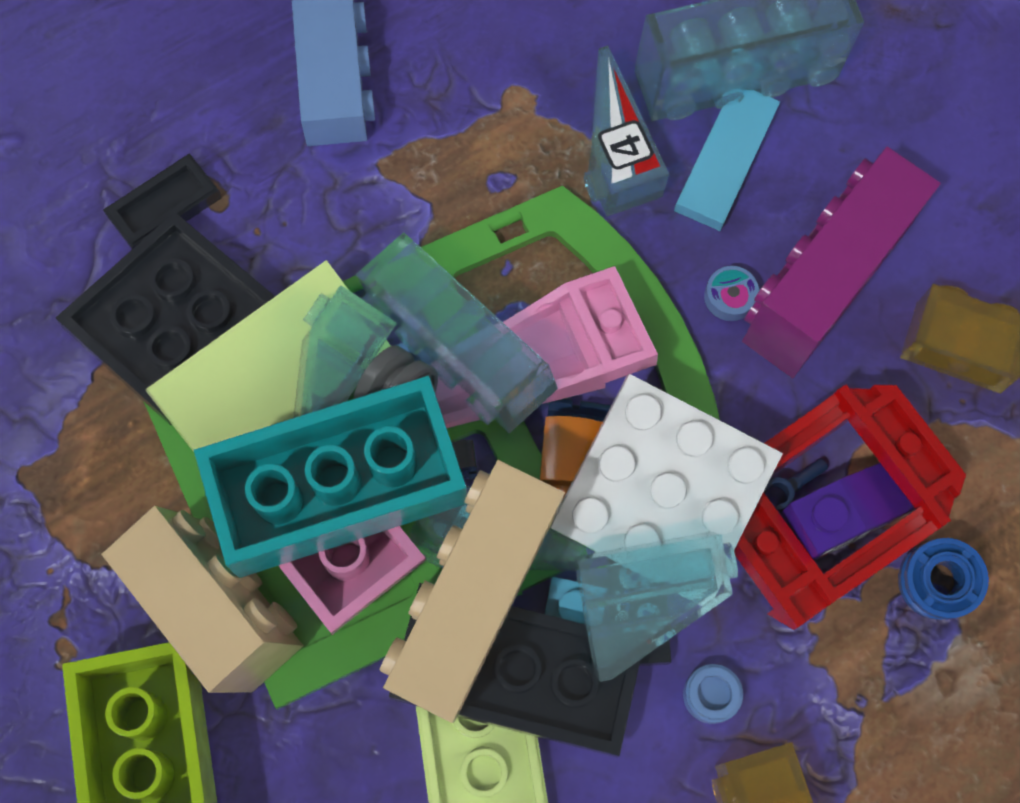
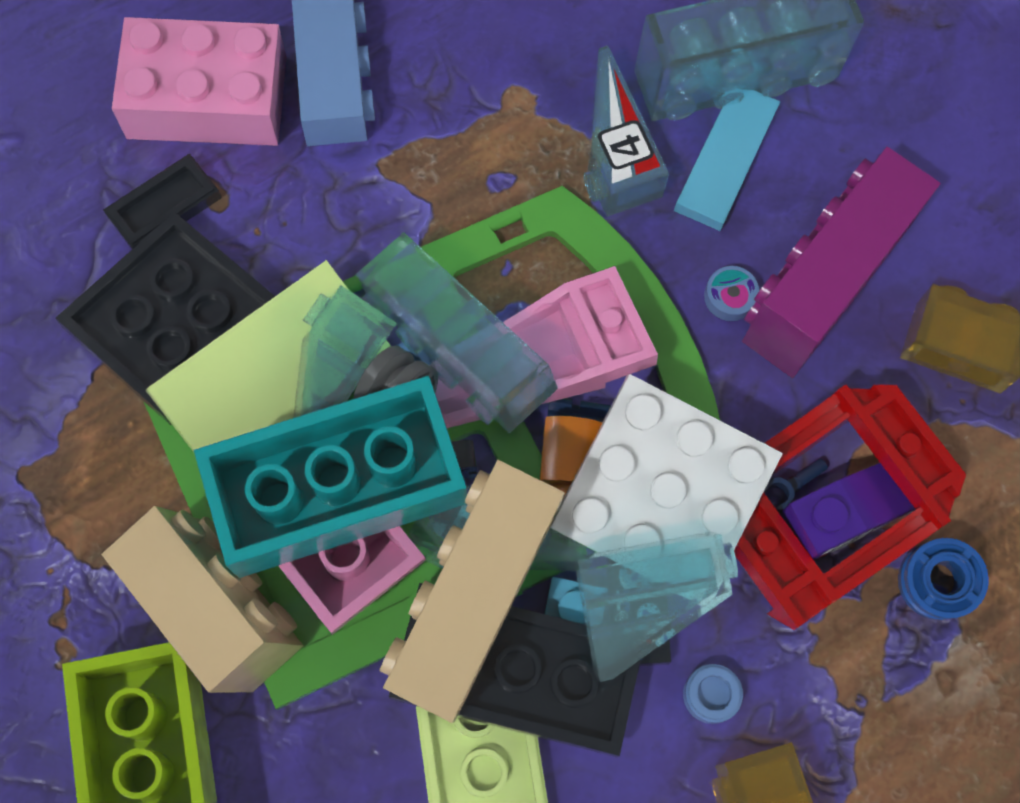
(200, 81): none -> bright pink brick

